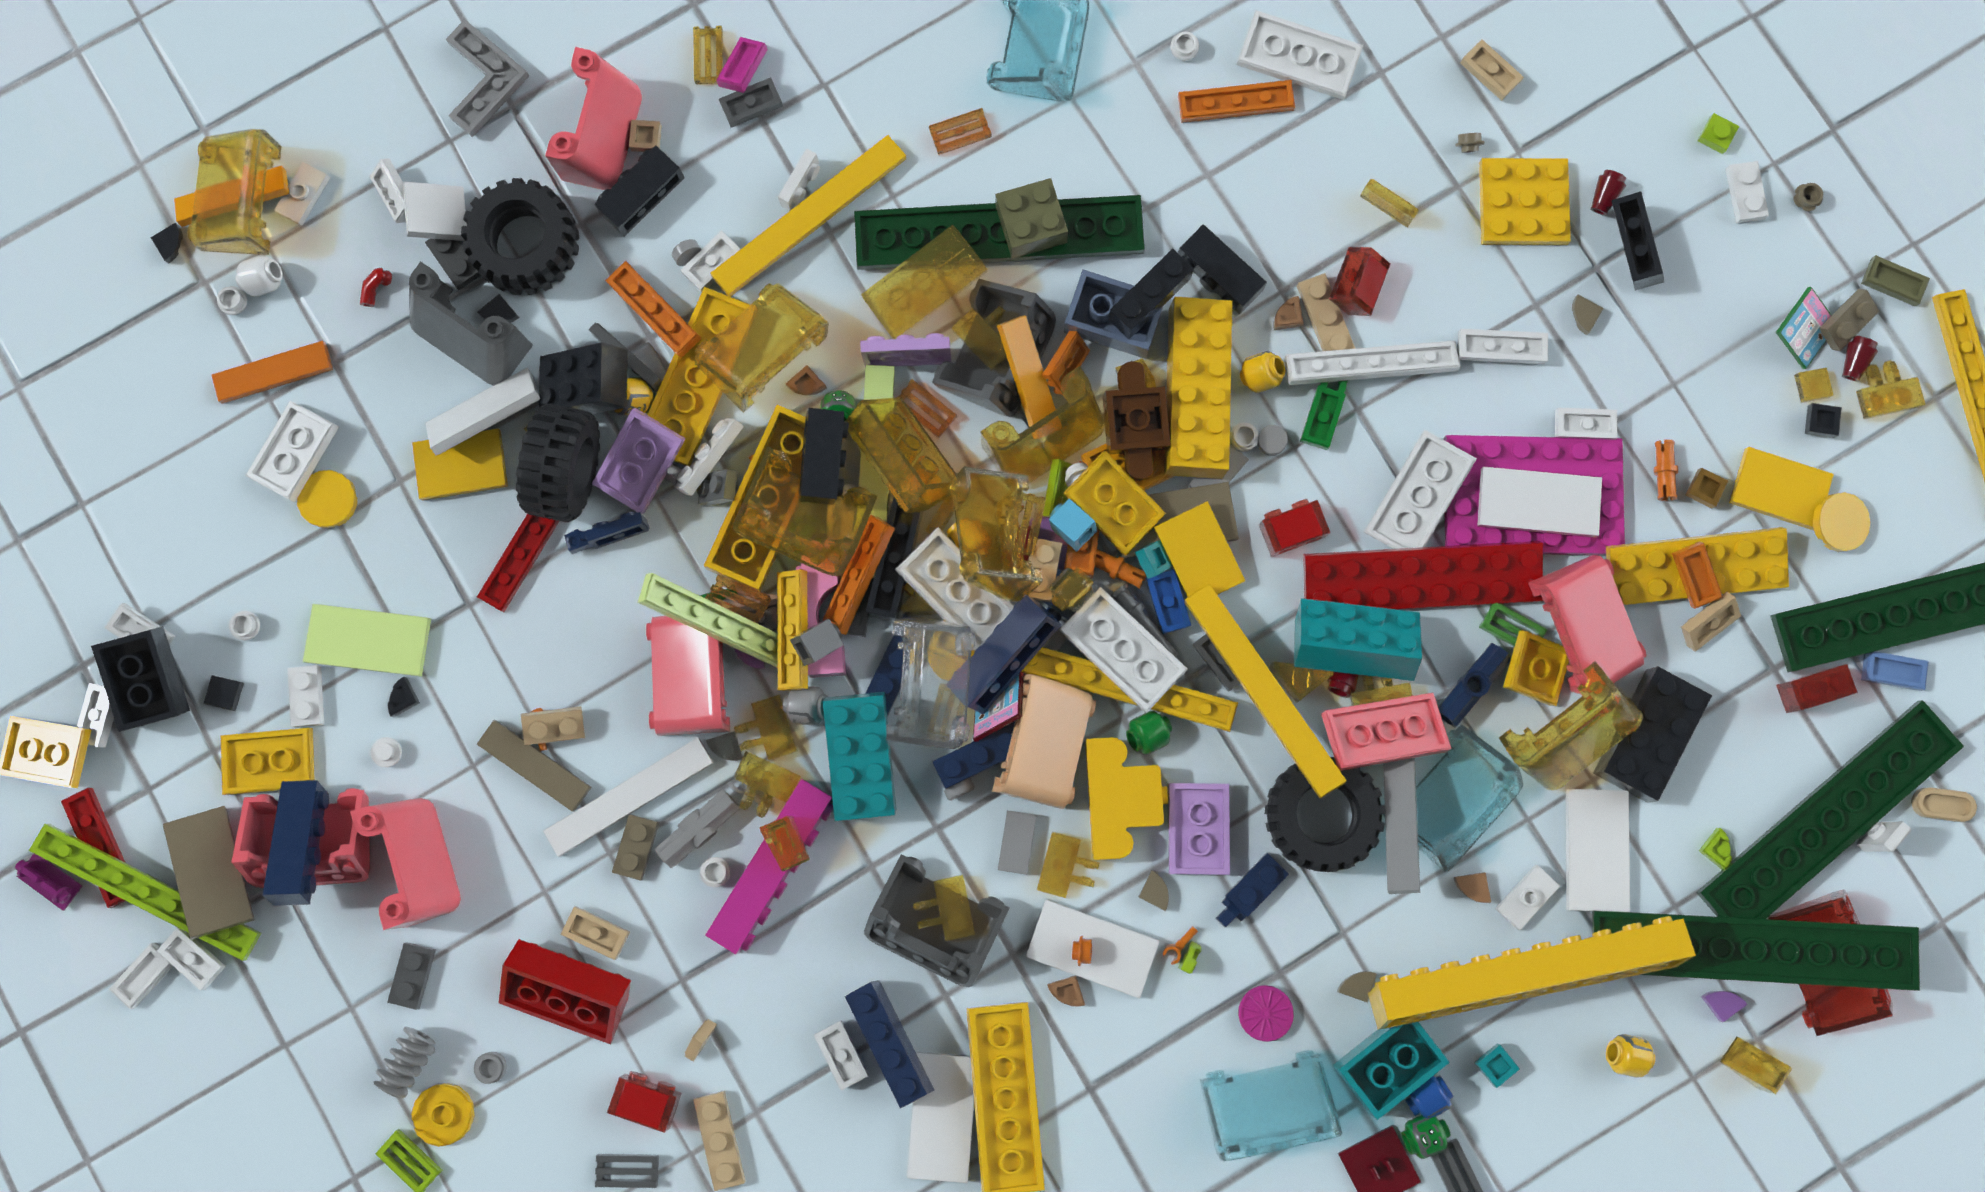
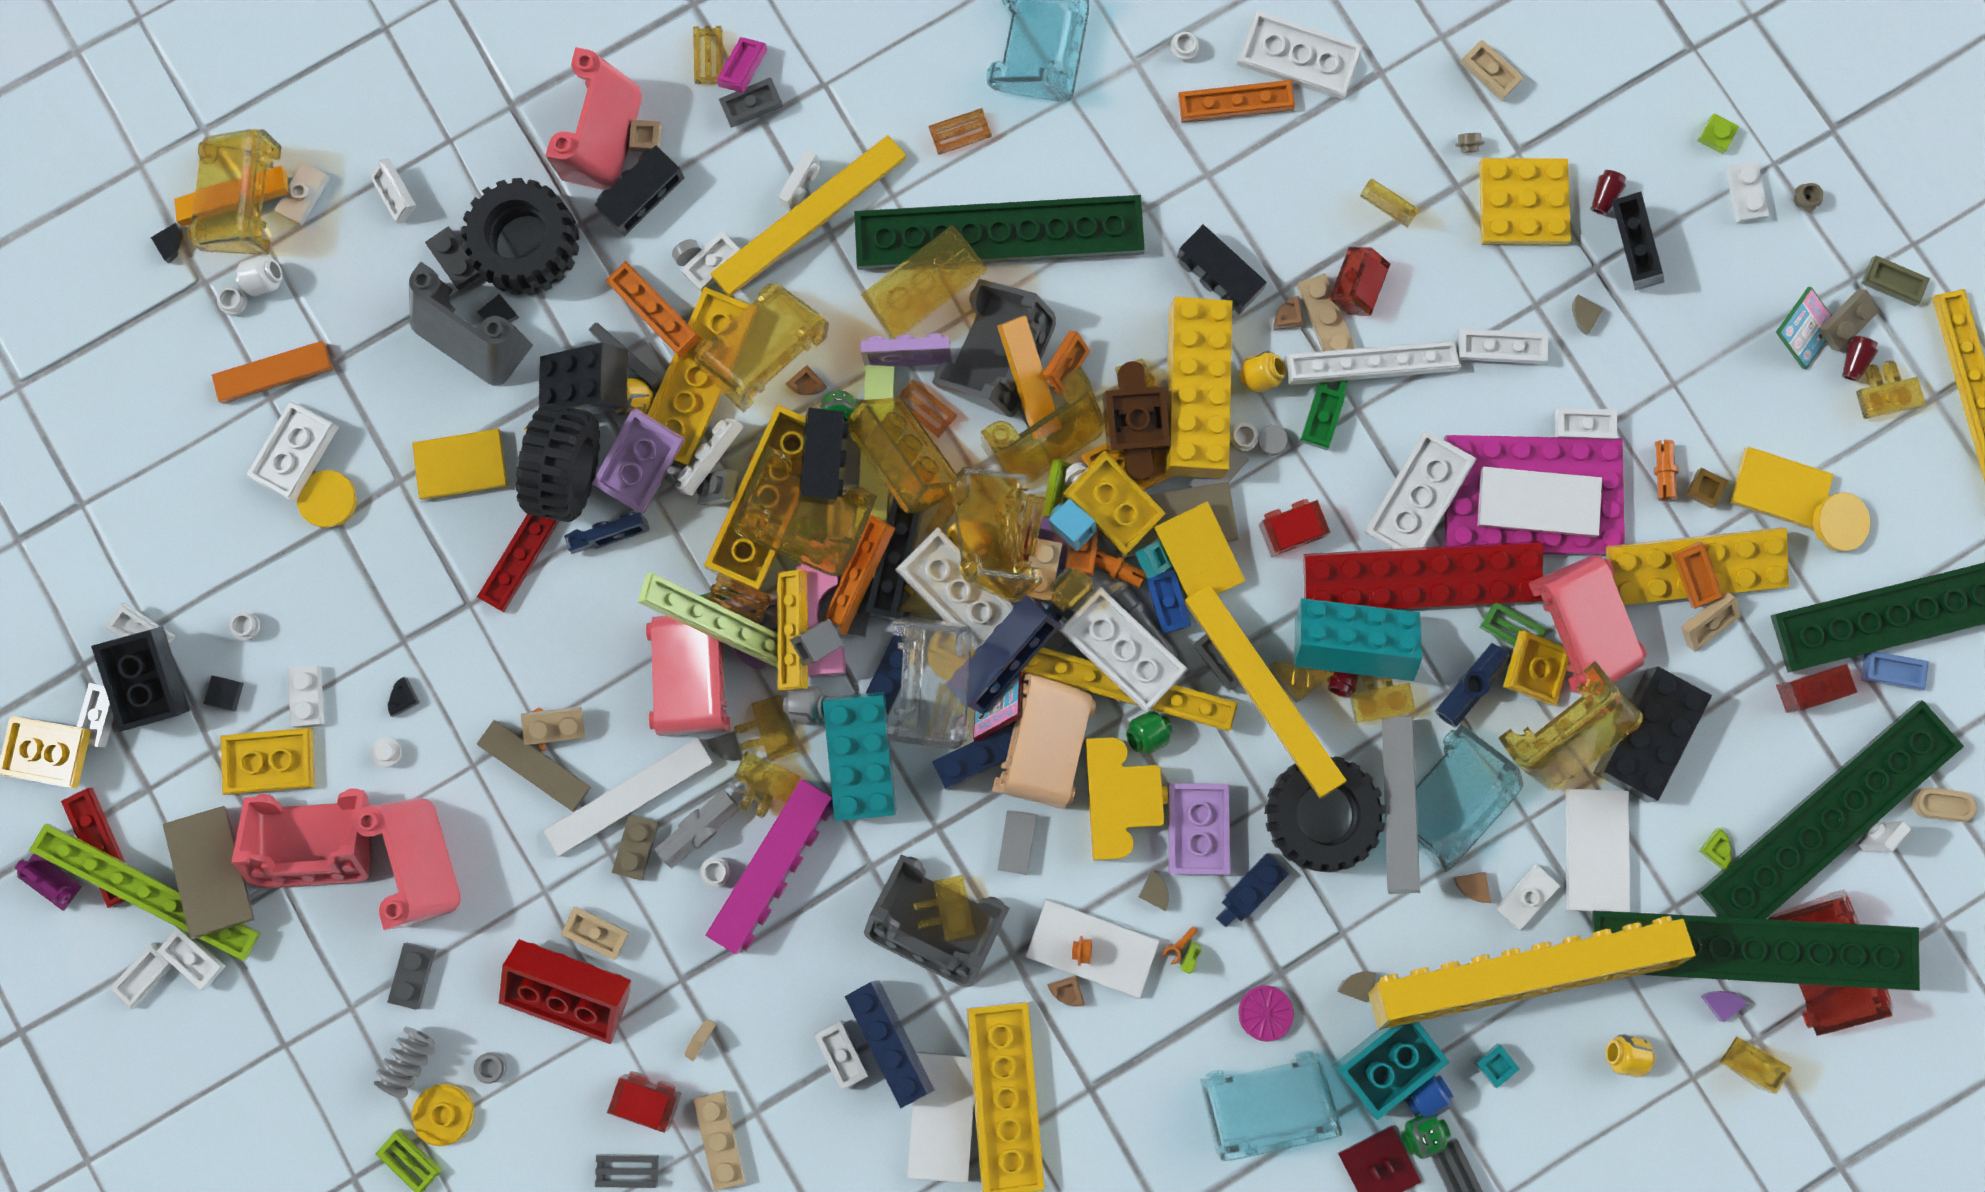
(296, 843): dark blue brick -> none
(367, 640): yellowish green tile -> none
(371, 283): red arm -> none
(434, 210): white tile -> none
(482, 411): white tile -> none
(498, 85): light grey plate -> none
(785, 842): slope -> none
(959, 789): light grey tile -> none
(981, 337): clear yellow hinge -> none
(1031, 218): olive brick -> none
(1059, 865): clear yellow hinge -> none
(1090, 314): sand blue brick -> none
(1150, 294): black brick -> none
(1385, 731): coral tile -> none
(1813, 385): clear yellow tile -> none
(1823, 420): black plate -> none

